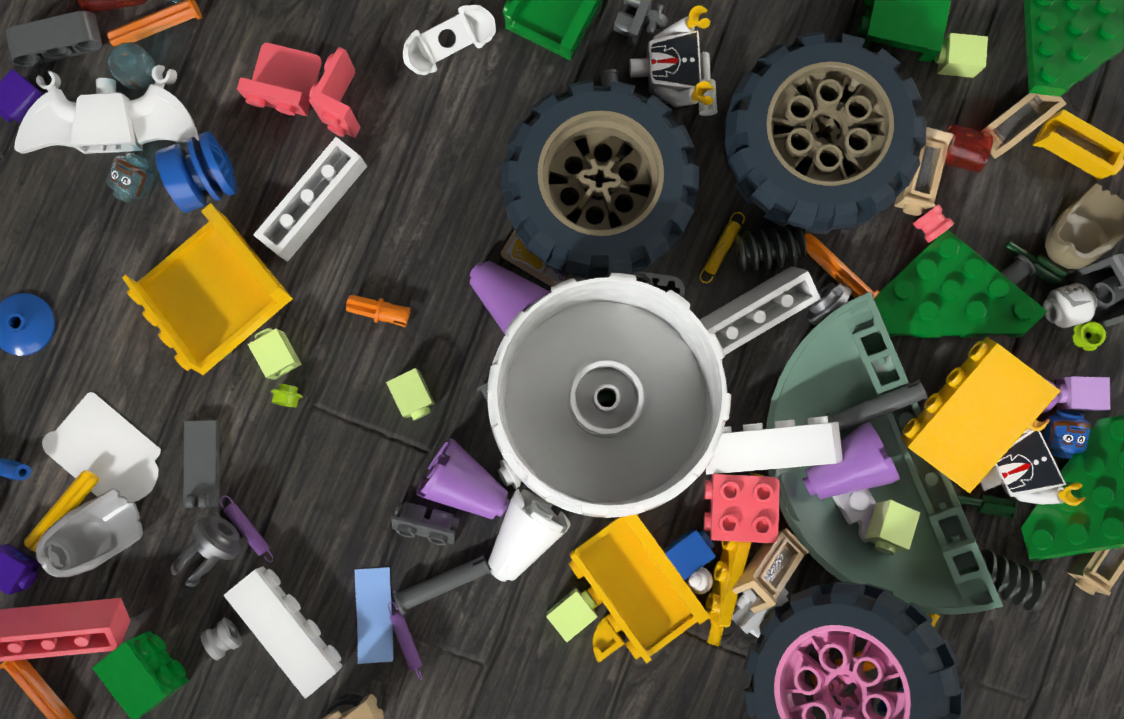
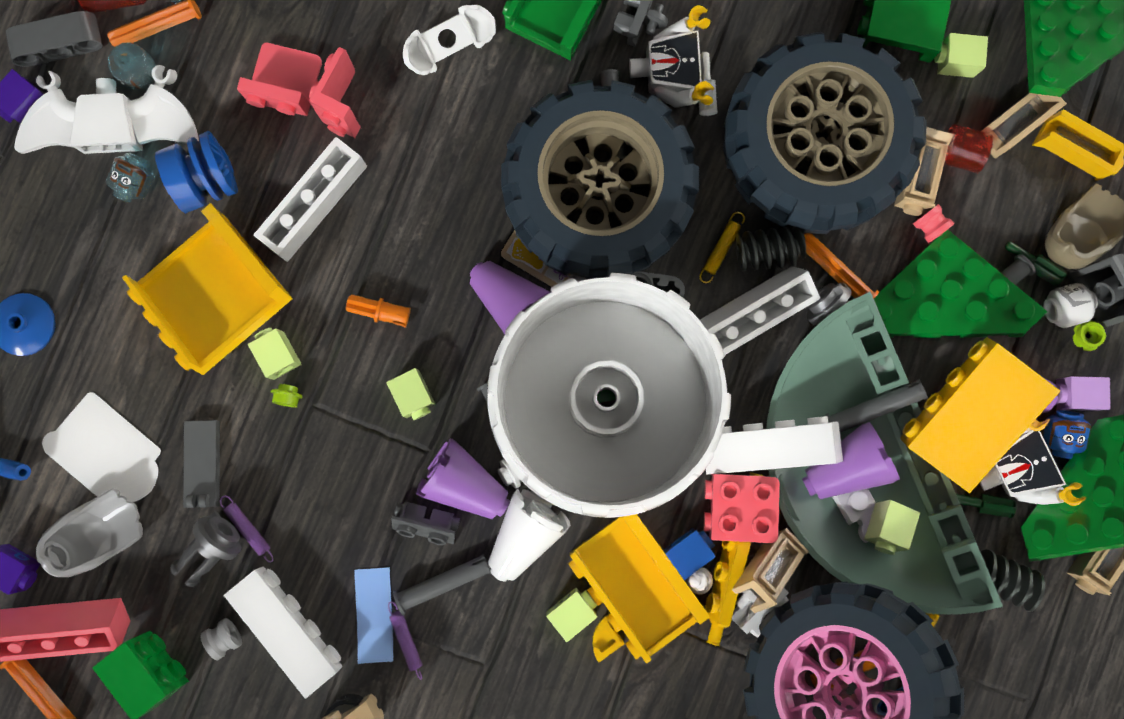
(66, 503): yellow axle -> none

